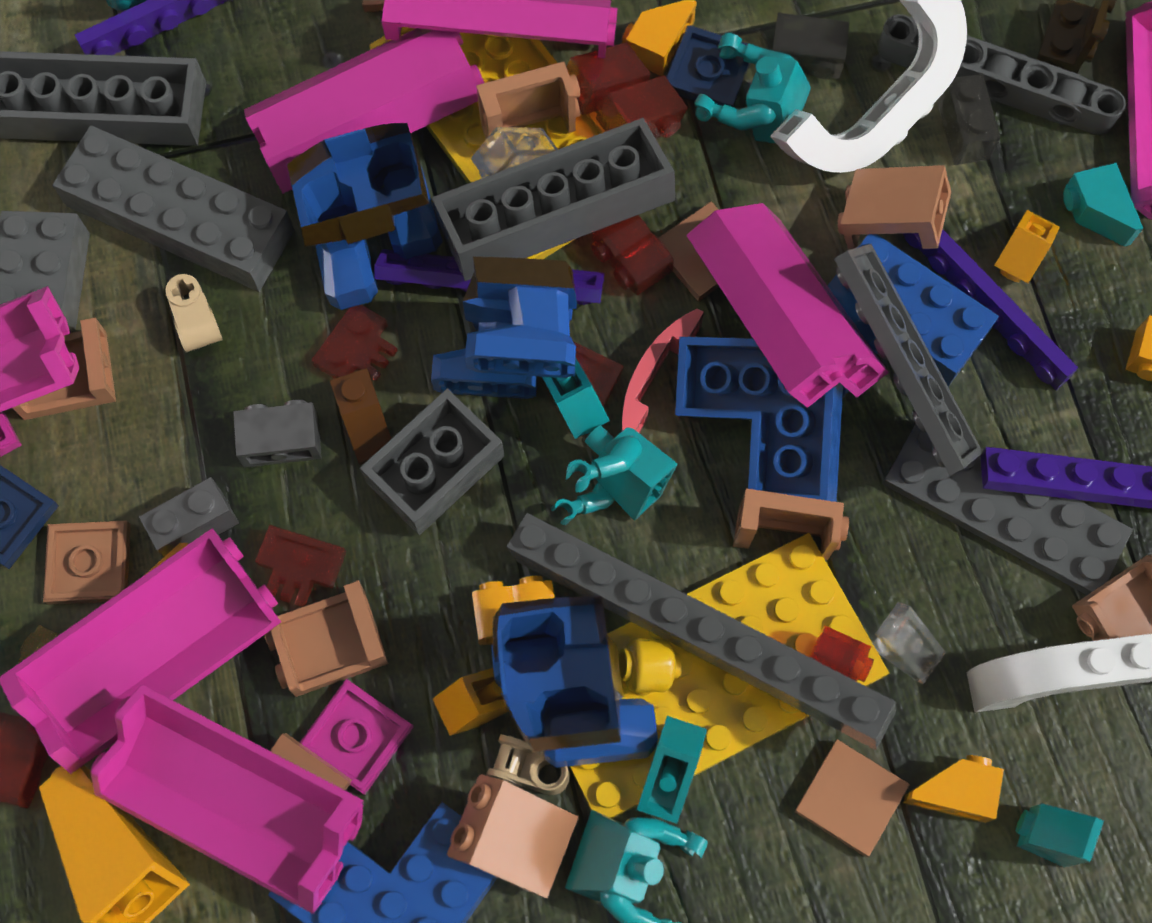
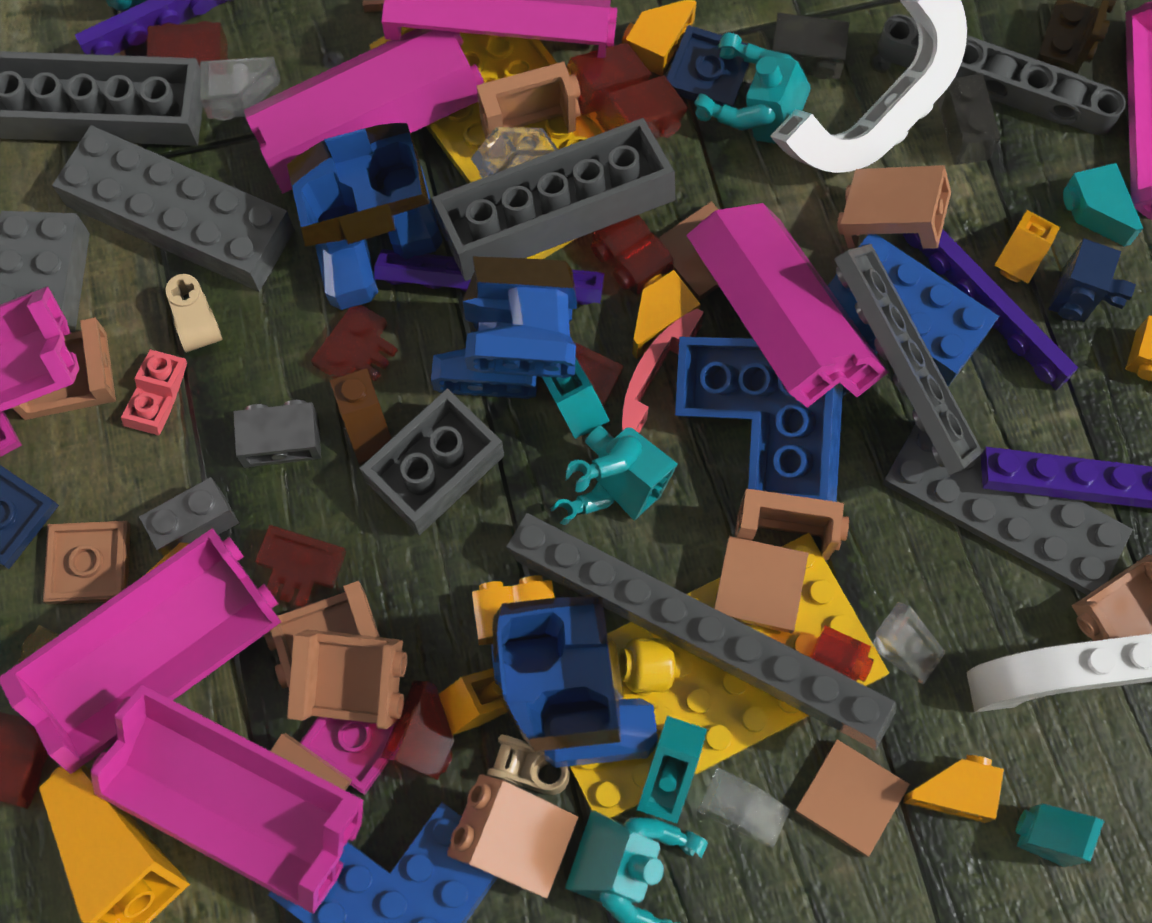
(155, 393): none -> coral slope
(200, 41): none -> clear red brick
(236, 85): none -> clear slope
(346, 677): none -> nougat panel
(422, 735): none -> clear red slope
(661, 304): none -> light orange slope
(743, 807): none -> clear slope
(761, 584): none -> nougat tile
(1088, 280): none -> dark blue brick

